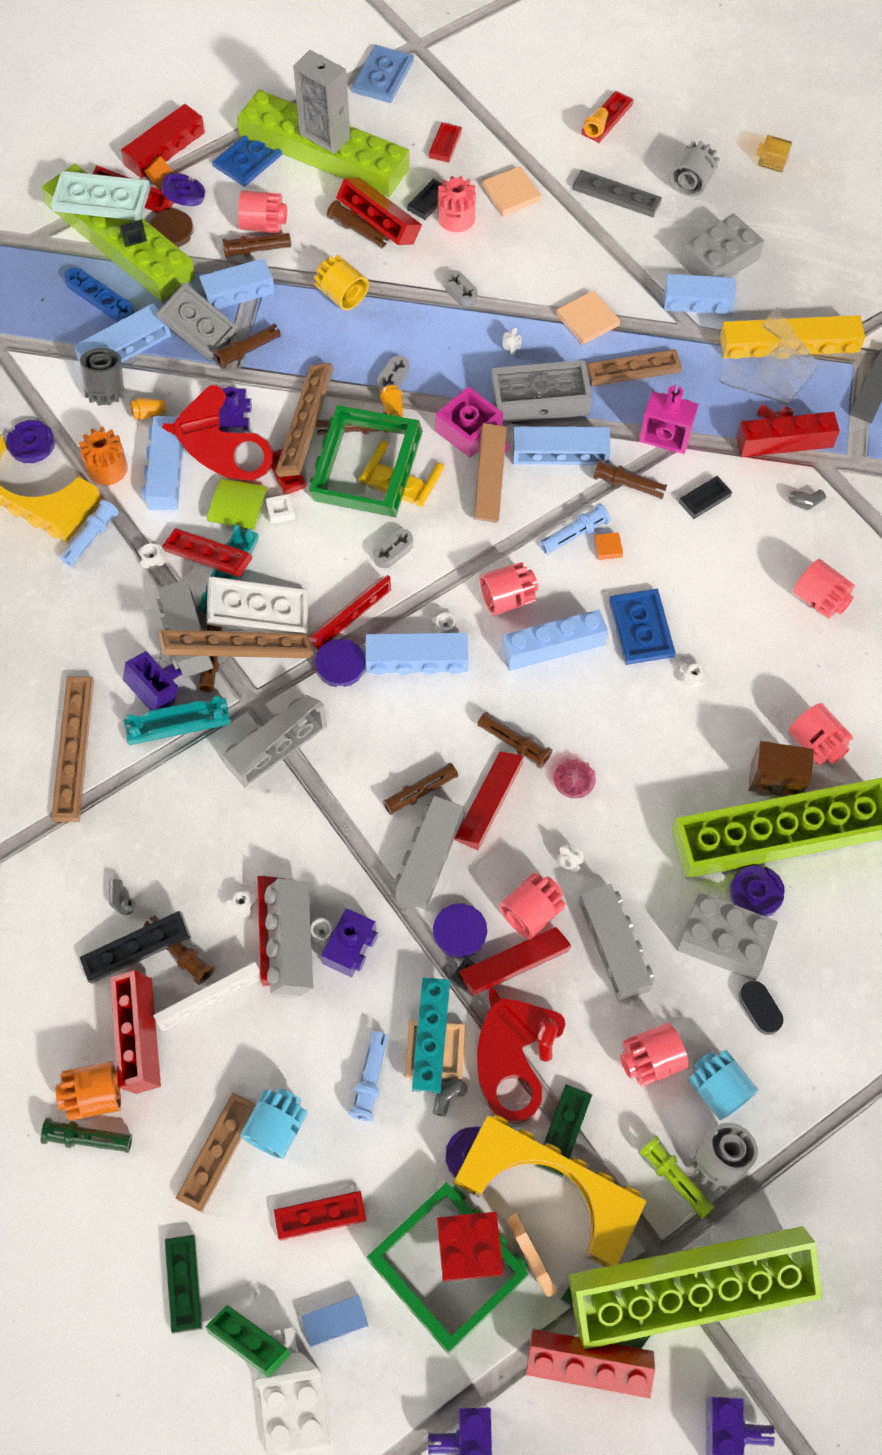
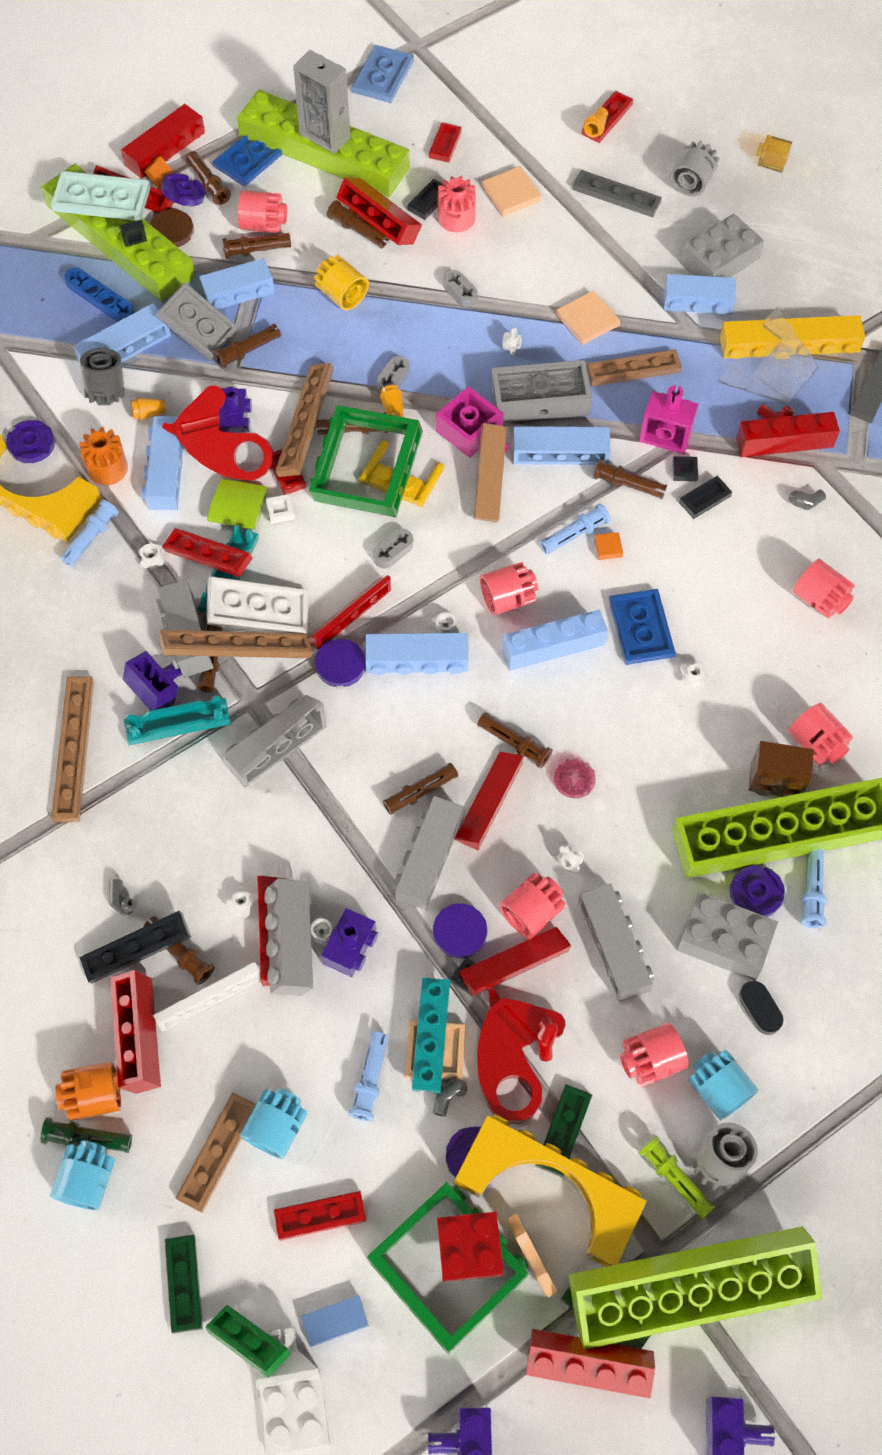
(83, 1176): none -> medium azure gear
(211, 182): none -> reddish brown pin
(685, 468): none -> black tile
(814, 898): none -> light blue pin

